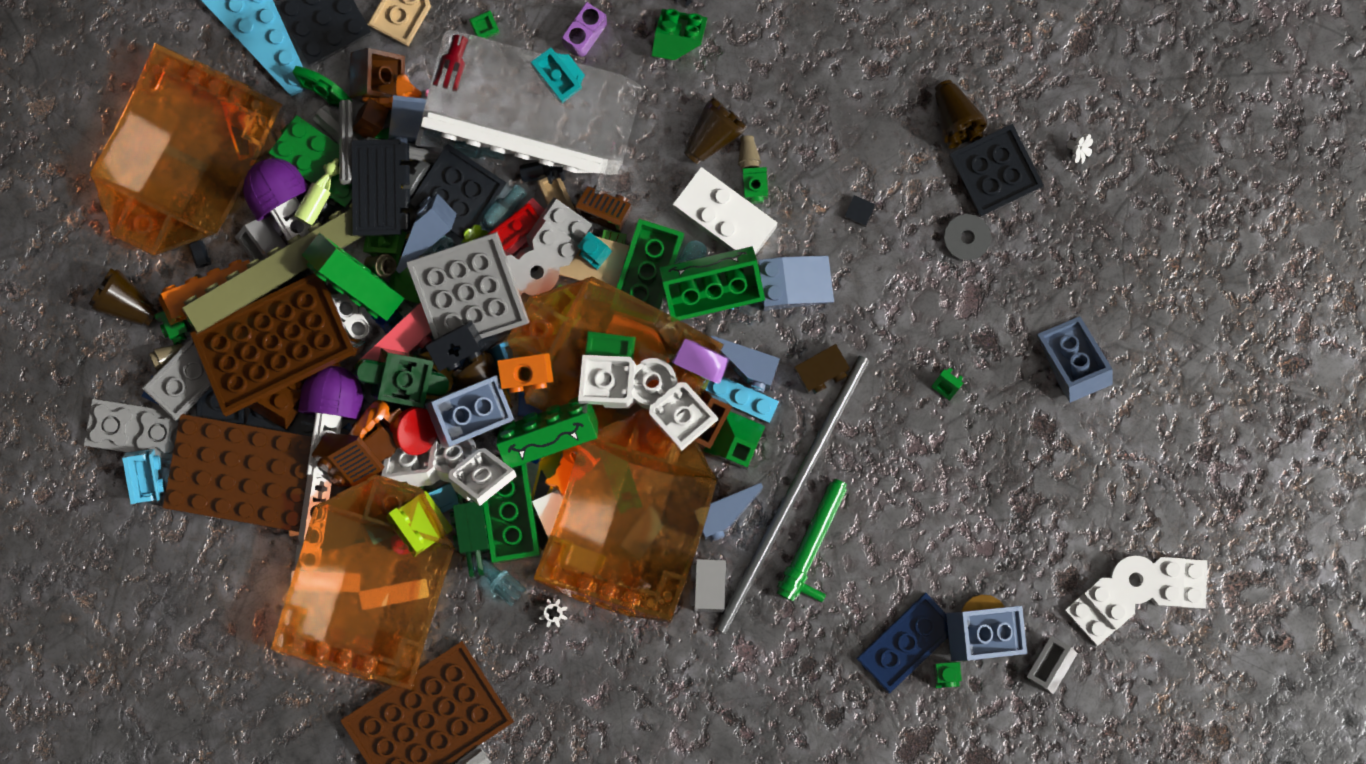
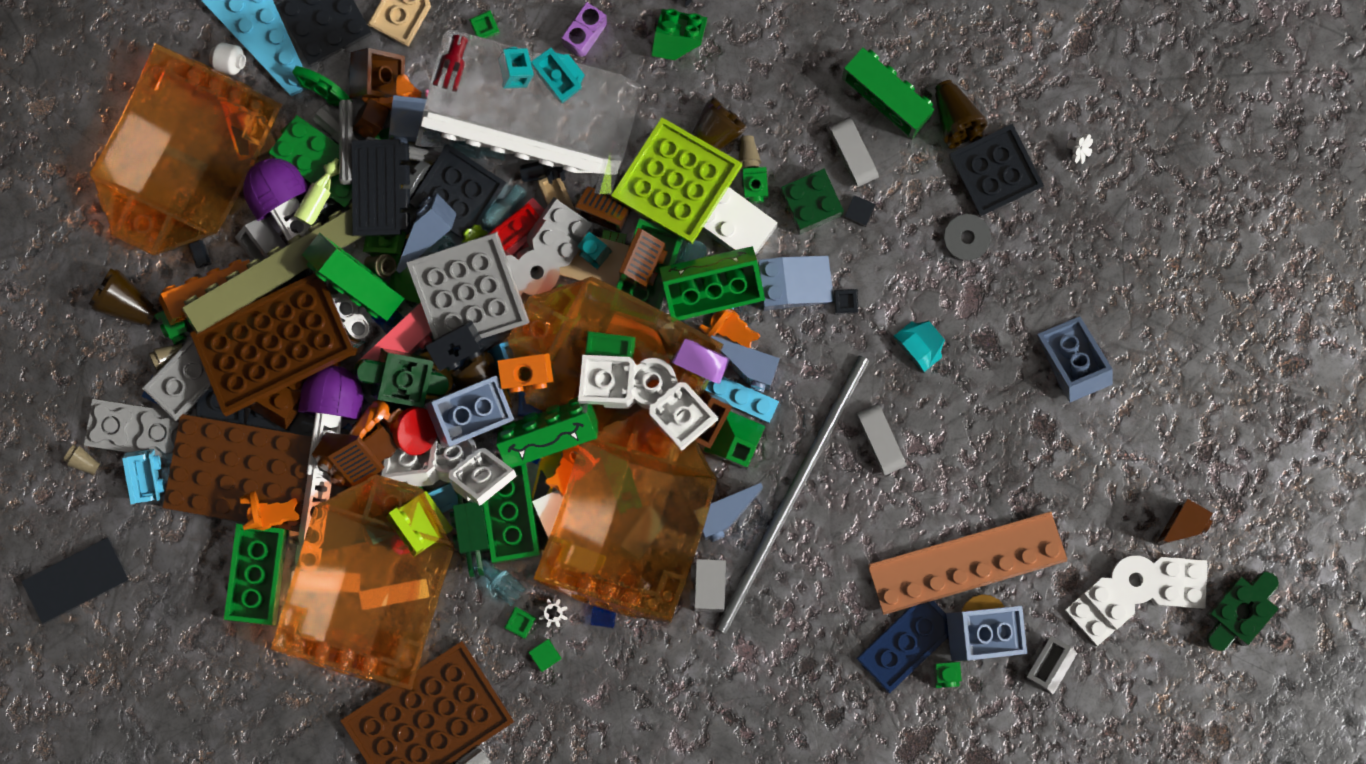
(75, 580): none -> black tile
(81, 460): none -> dark tan cone
(227, 58): none -> white head
(256, 575): none -> green brick
(264, 515): none -> orange hair
(515, 67): none -> teal brick
(520, 622): none -> green tile
(545, 655): none -> green tile
(602, 617): none -> clear blue tile
(642, 260): none -> reddish brown slope
(676, 180): none -> lime plate
(729, 324): none -> orange hair
(796, 573): green cylinder -> none
(811, 201): none -> dark green brick
(822, 369): dark brown brick -> none
(846, 301): none -> black tile
(853, 152): none -> light grey beam
(881, 439): none -> light grey beam
(887, 92): none -> green brick
(921, 343): none -> teal slope
(947, 384): green tile -> none
(967, 563): none -> nougat plate
(1185, 522): none -> reddish brown slope
(1242, 611): none -> dark green brick

